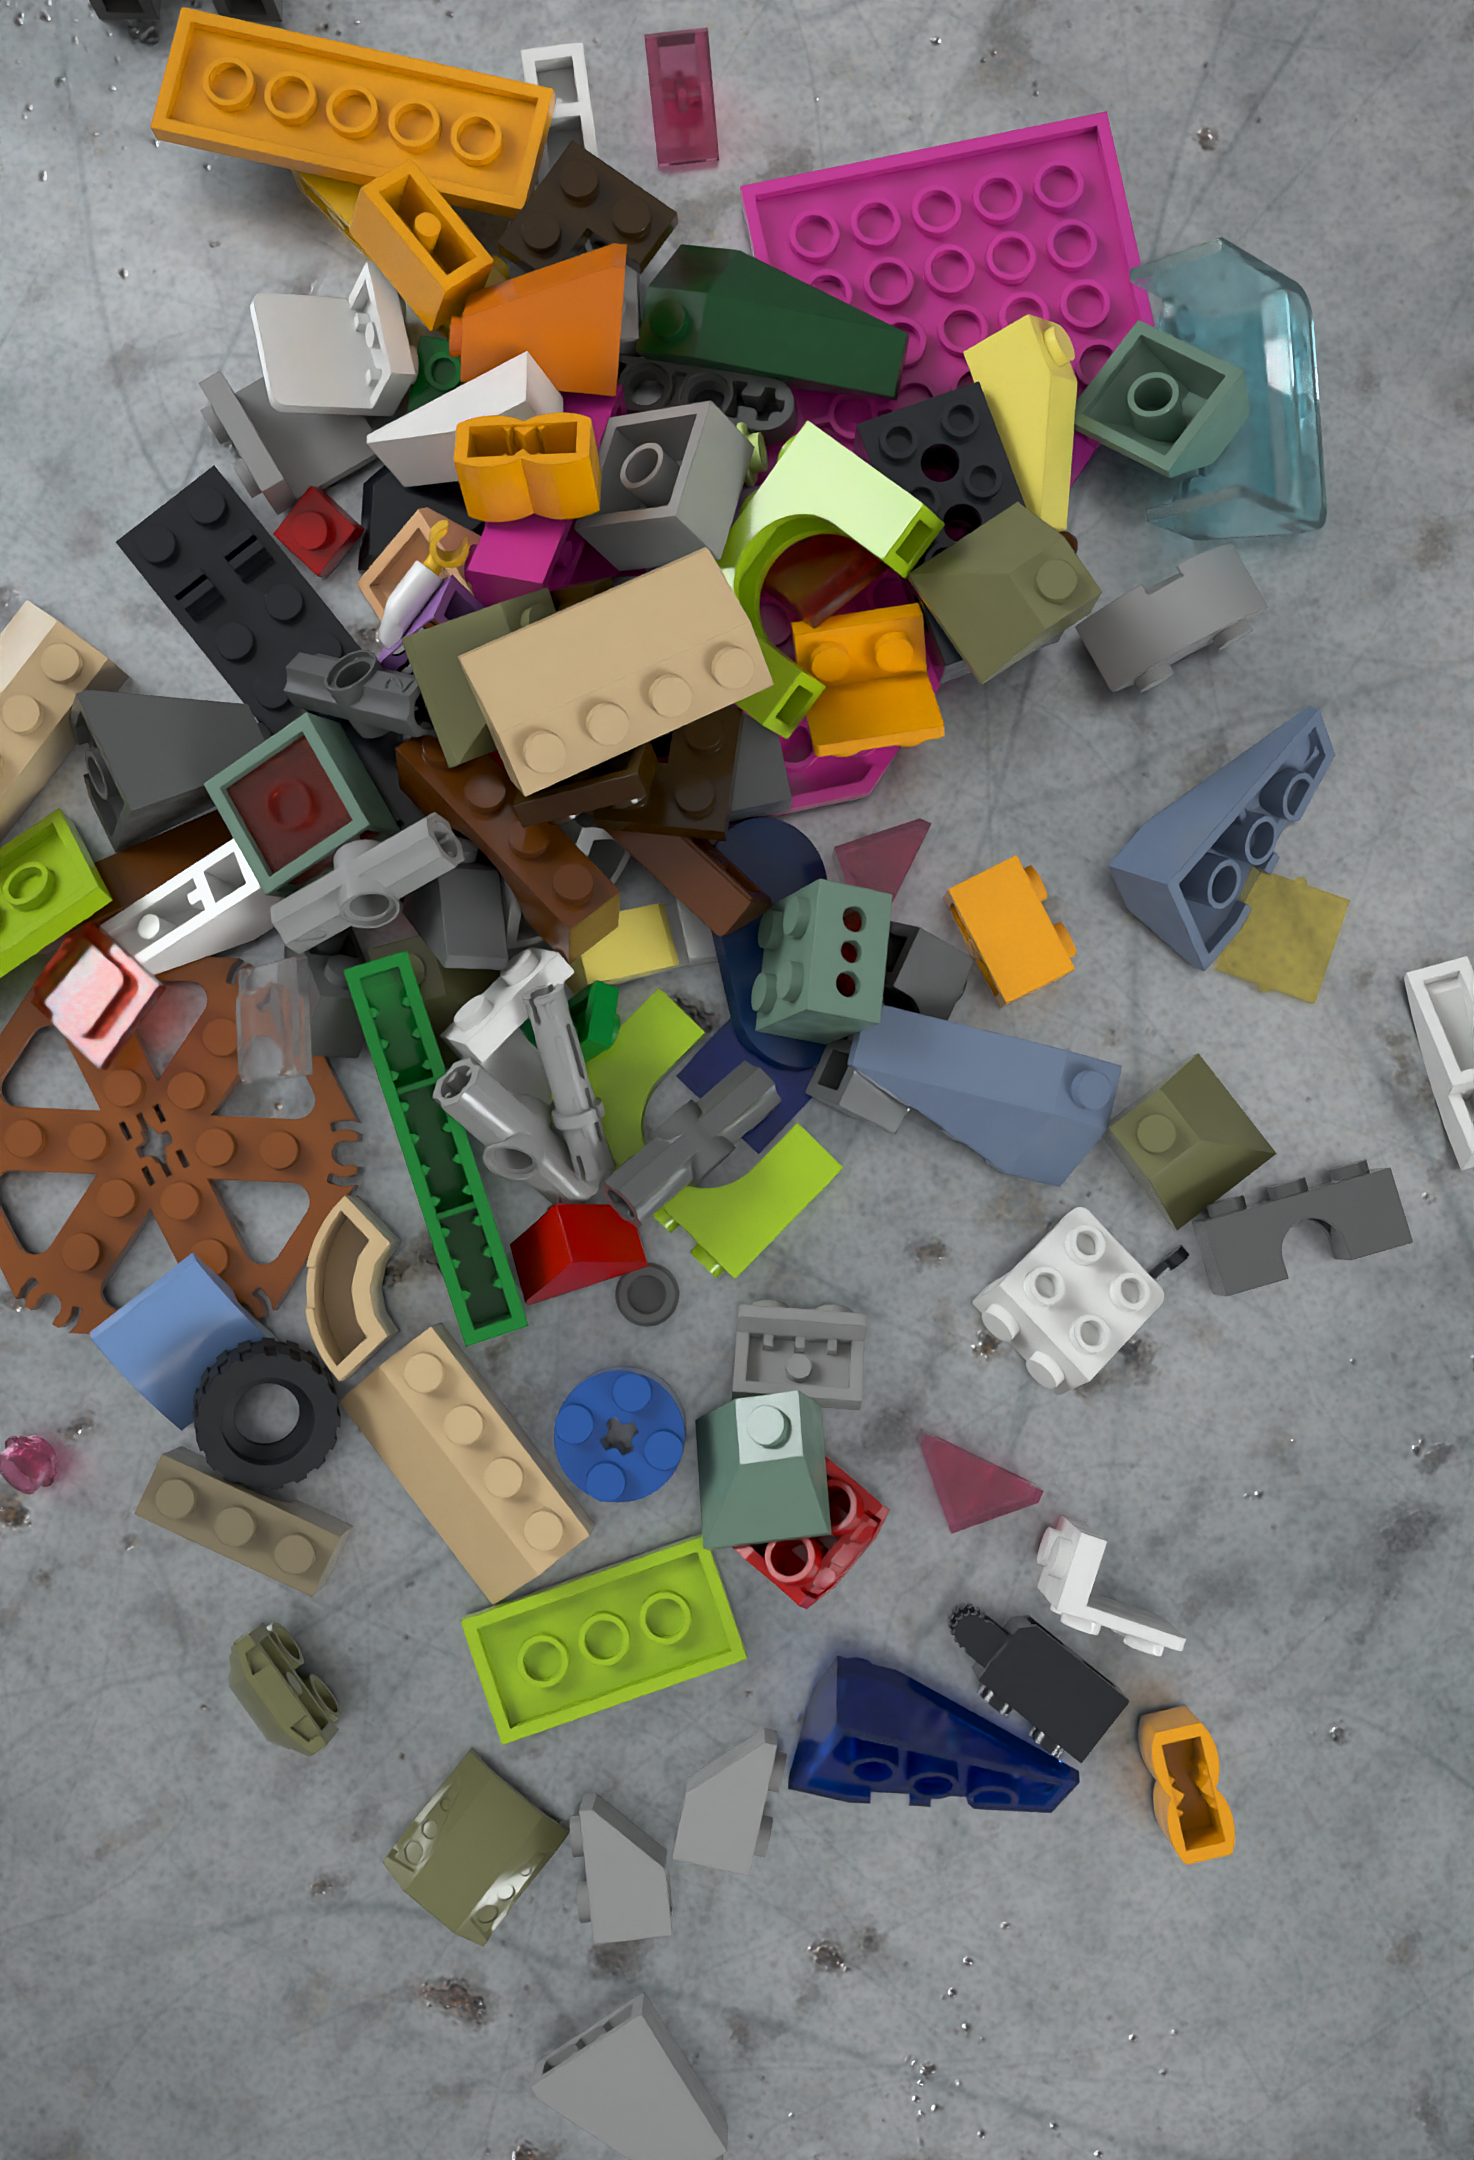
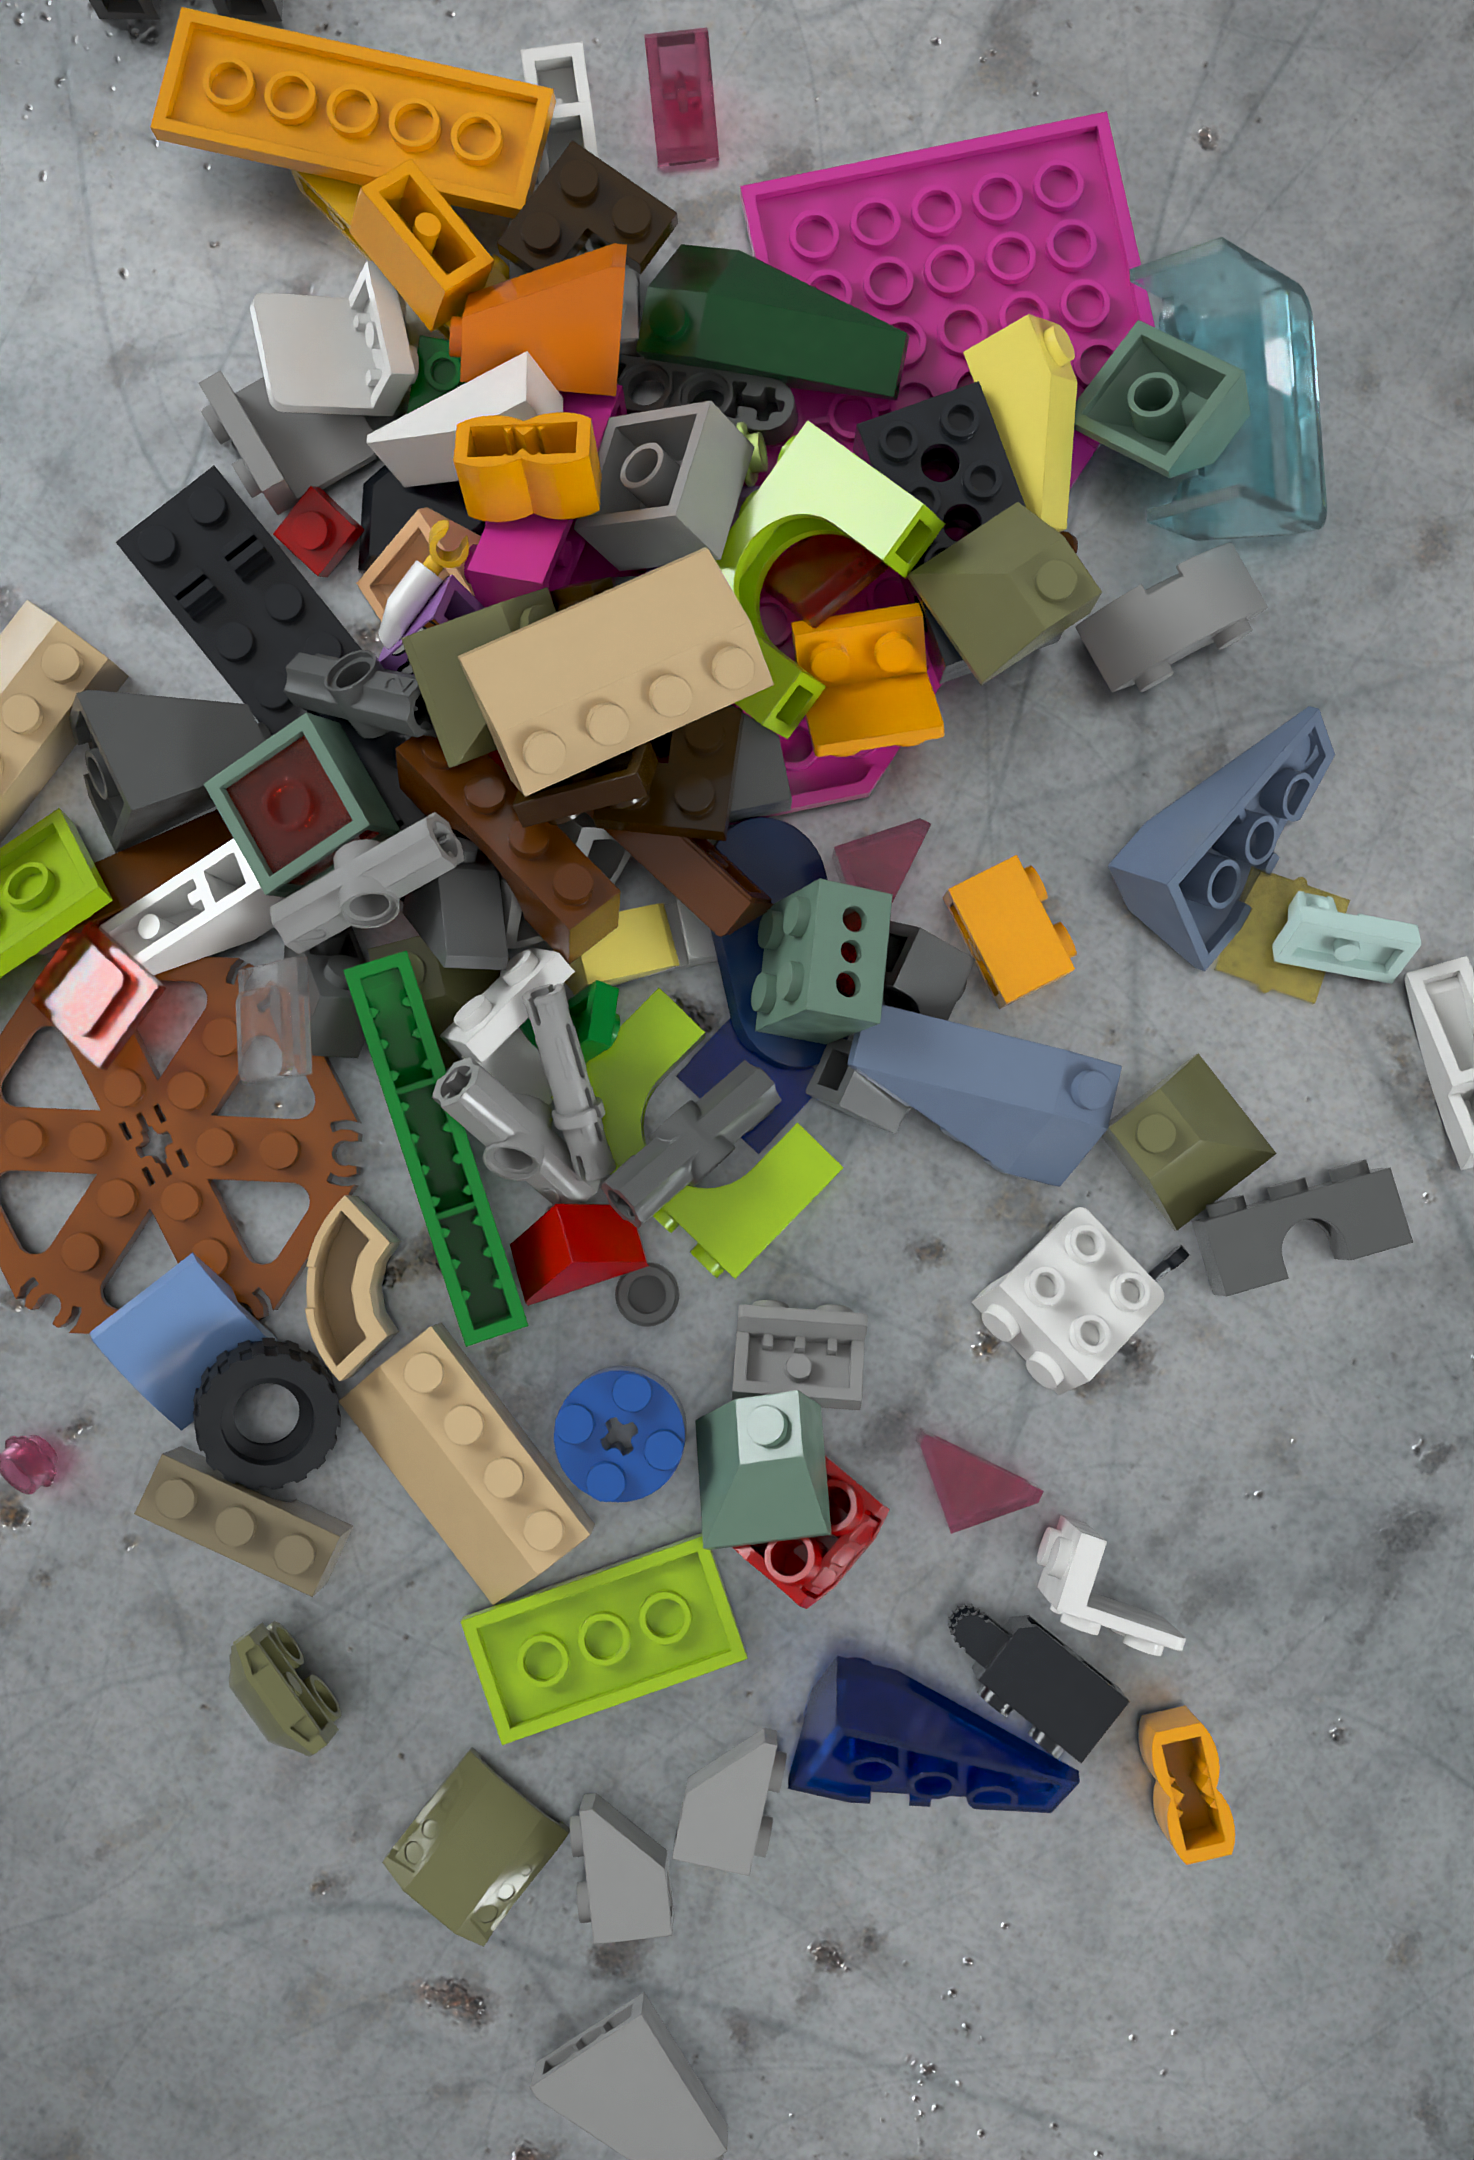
(1344, 942): none -> light aqua hinge

